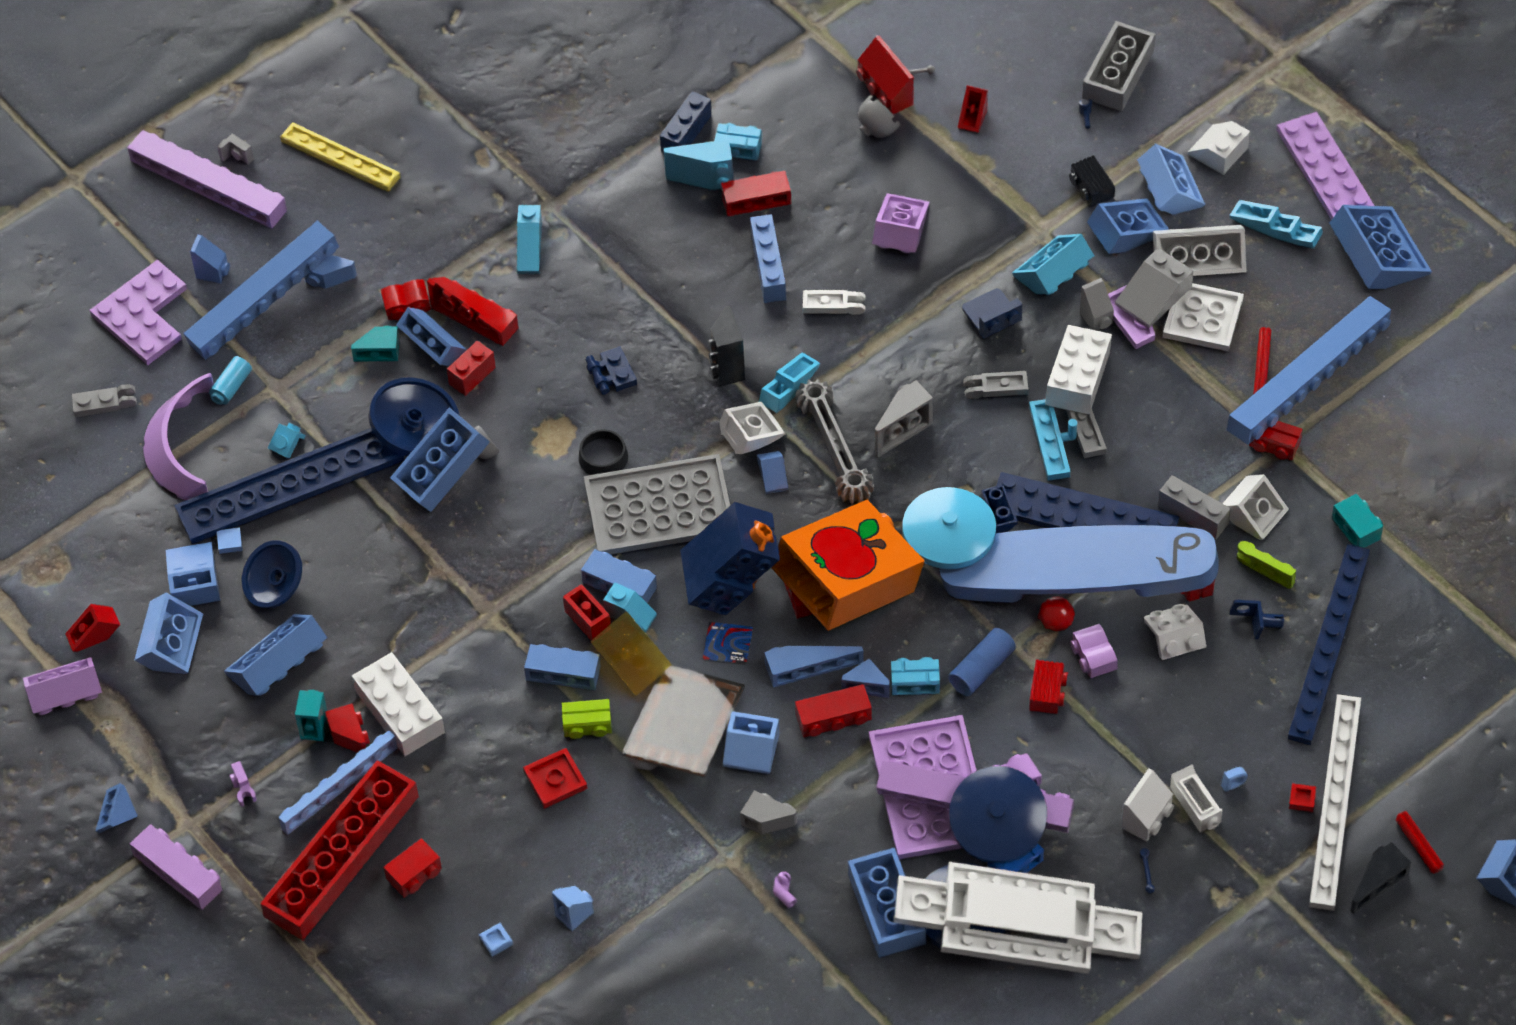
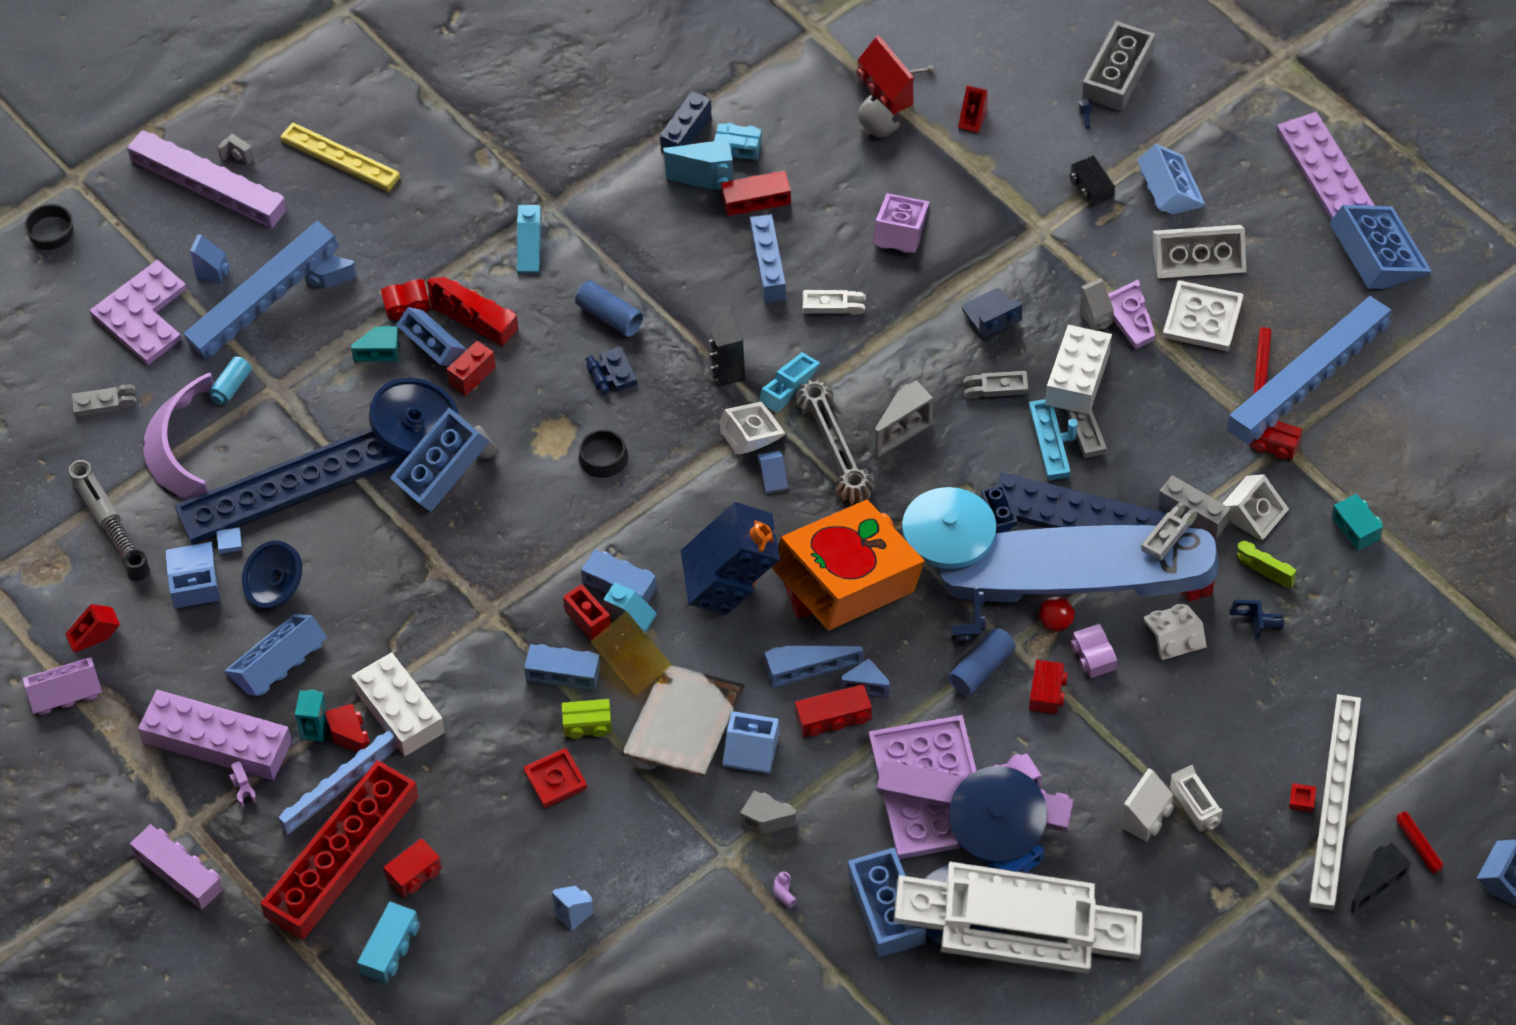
(43, 212): none -> black tyre
(108, 519): none -> piece
(115, 809): medium blue slope -> none
(168, 635): light blue slope -> none
(214, 734): none -> lavender brick
(285, 439): medium azure bracket -> none
(388, 942): none -> medium azure brick
(495, 939): light blue tile -> none
(610, 310): none -> medium blue piece
(655, 503): light grey plate -> none
(727, 642): sticker -> none
(915, 676): medium azure brick -> none
(965, 632): none -> dark blue bracket
(1054, 263): medium azure slope -> none
(1125, 224): medium blue slope -> none
(1144, 854): dark blue hinge -> none
(1155, 287): light grey slope -> none
(1168, 531): none -> light grey hinge
(1221, 146): white slope -> none
(1233, 778): light blue tile -> none
(1272, 223): medium azure slope -> none
(1328, 644): dark blue plate -> none

